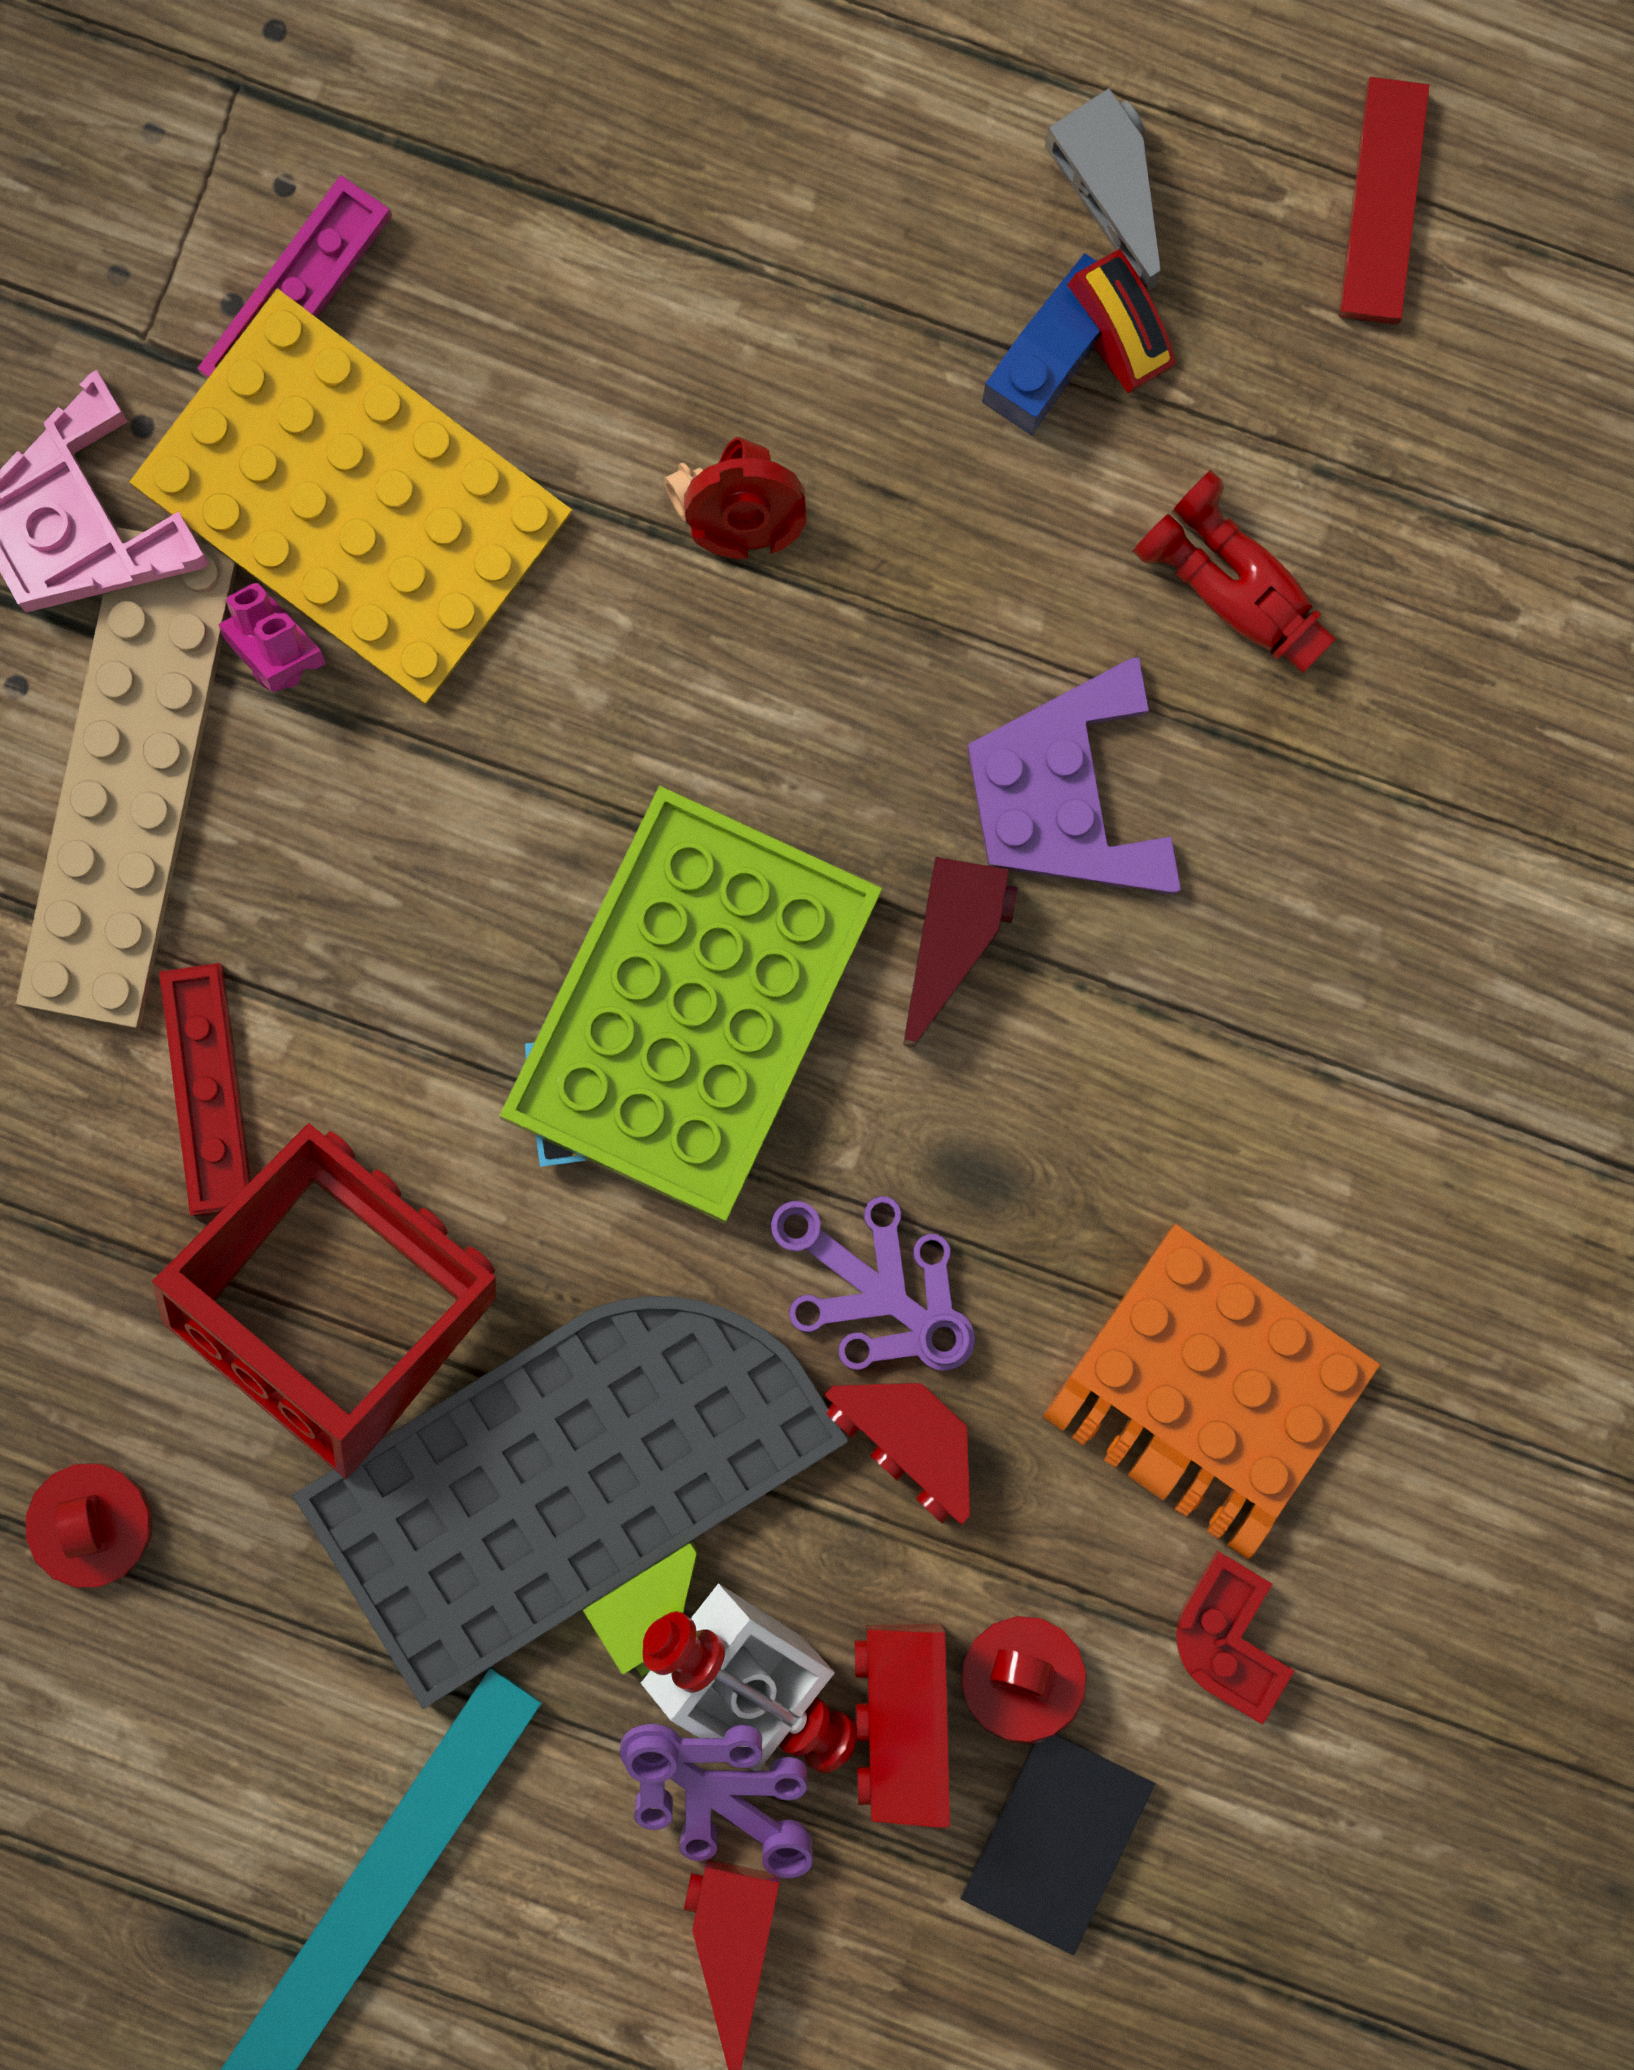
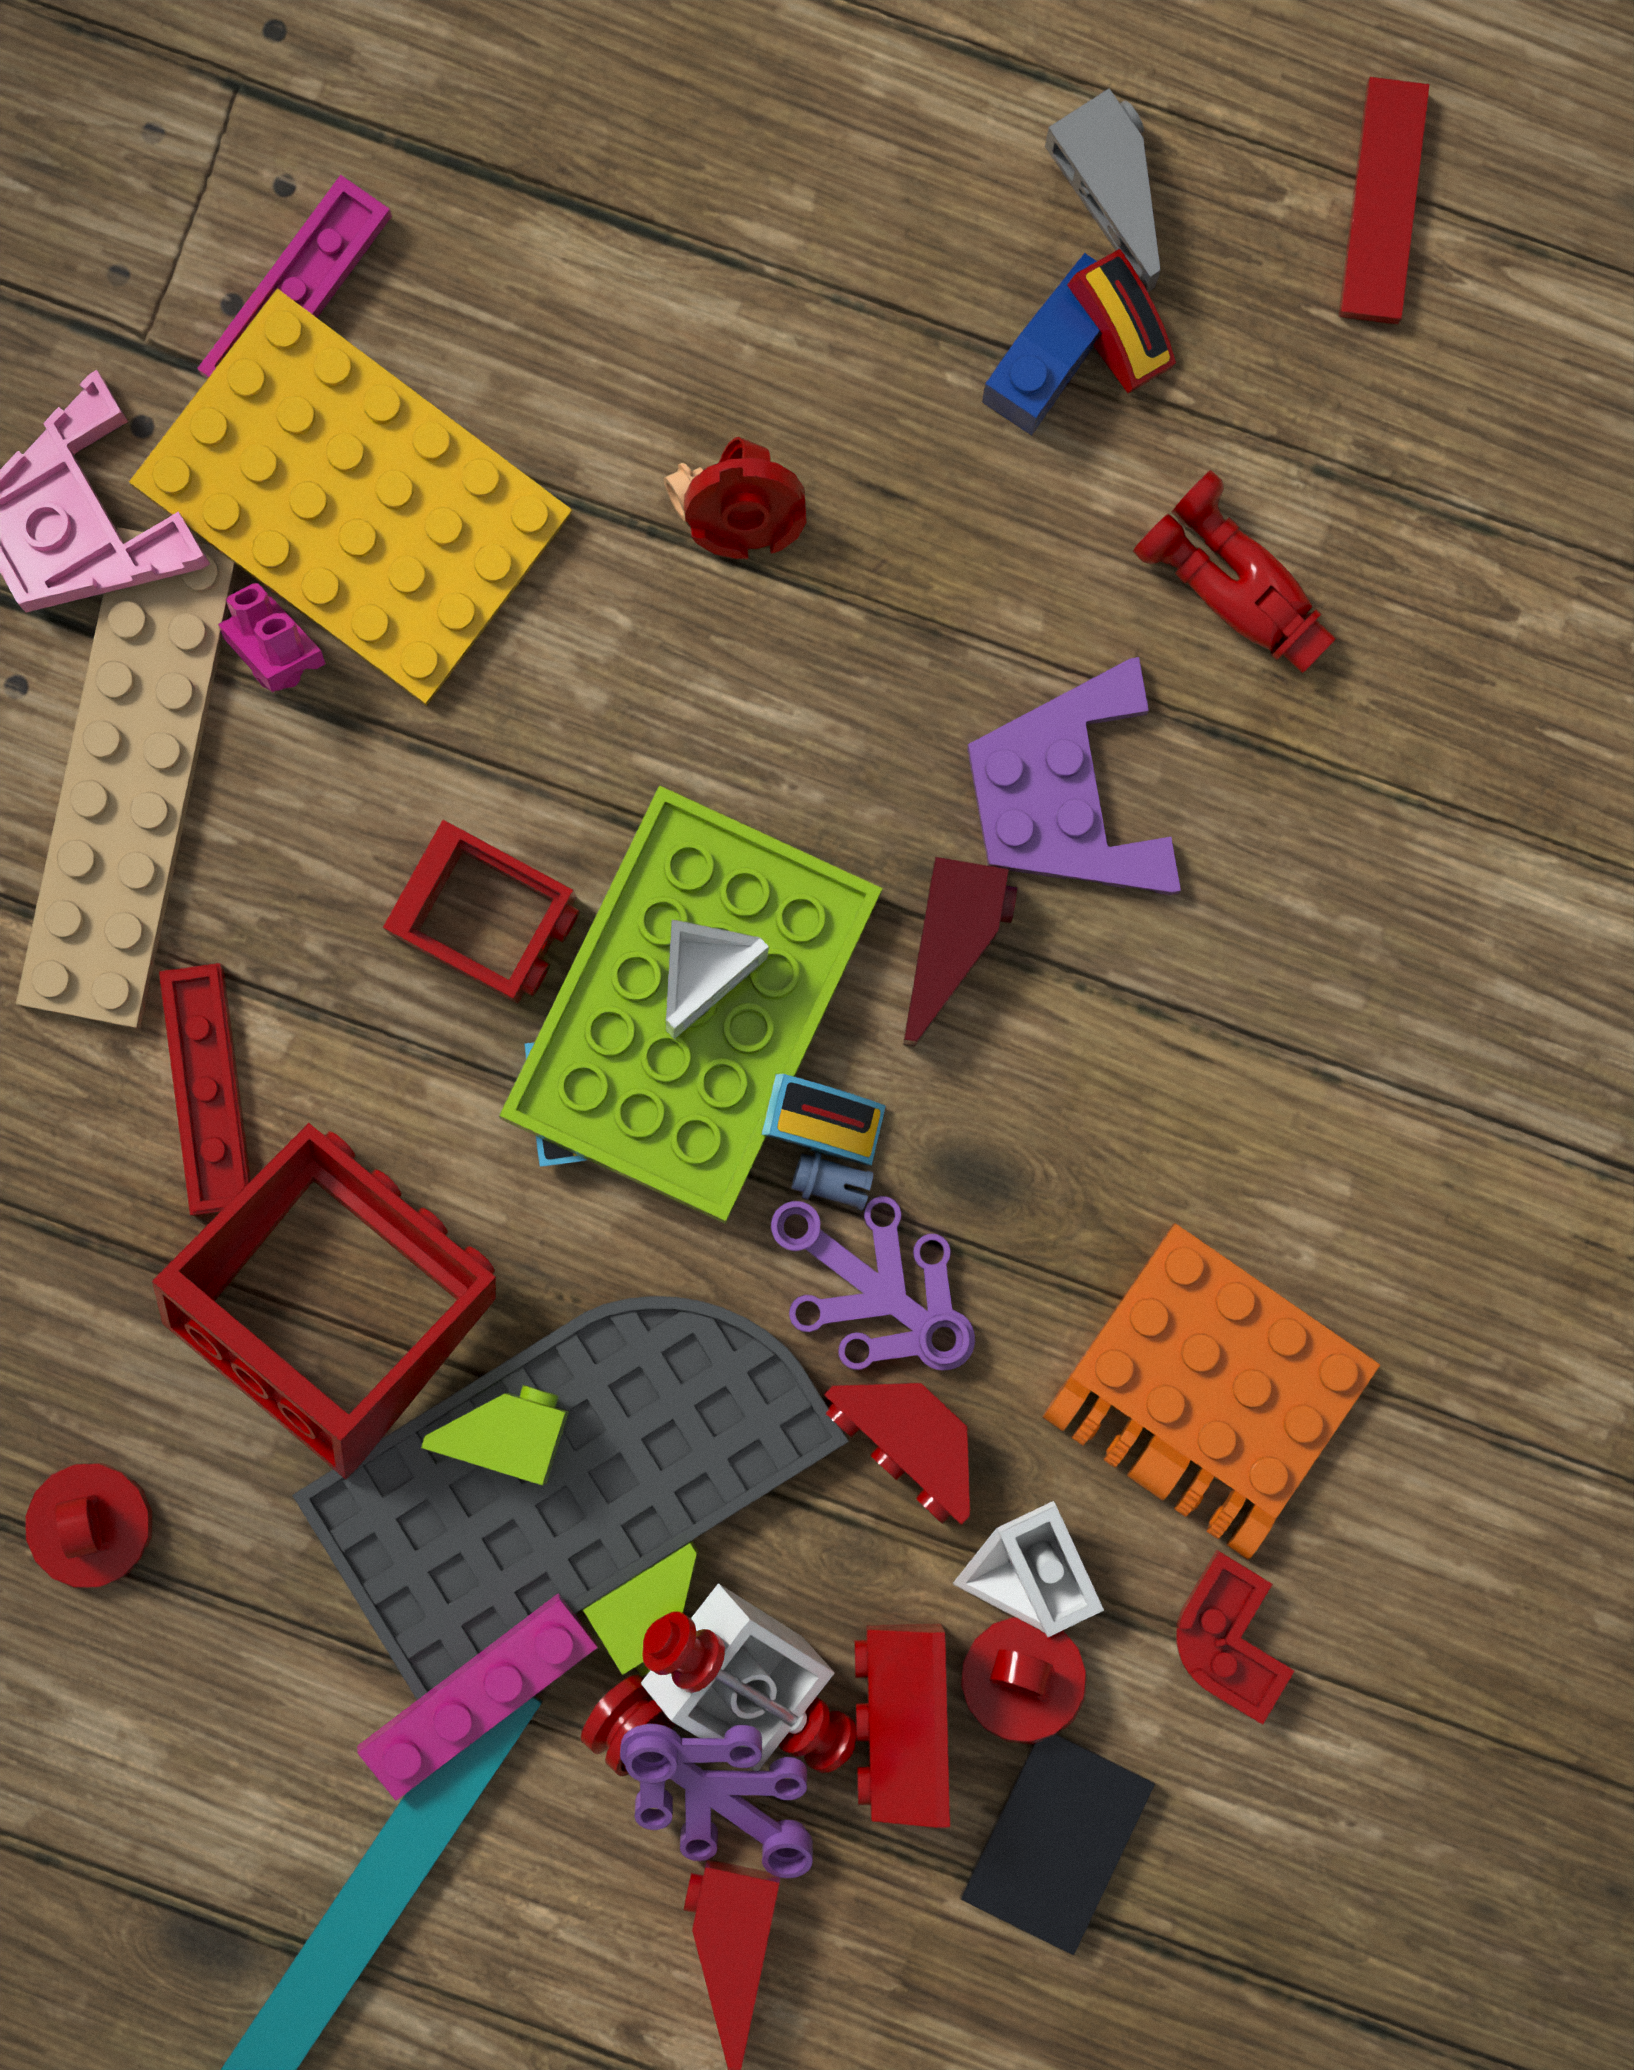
(428, 882): none -> red window
(476, 1697): none -> dark pink plate
(506, 1435): none -> lime slope
(616, 1714): none -> red wheel
(704, 968): none -> white slope
(823, 1119): none -> slope
(828, 1179): none -> sand blue pin
(1033, 1573): none -> white slope

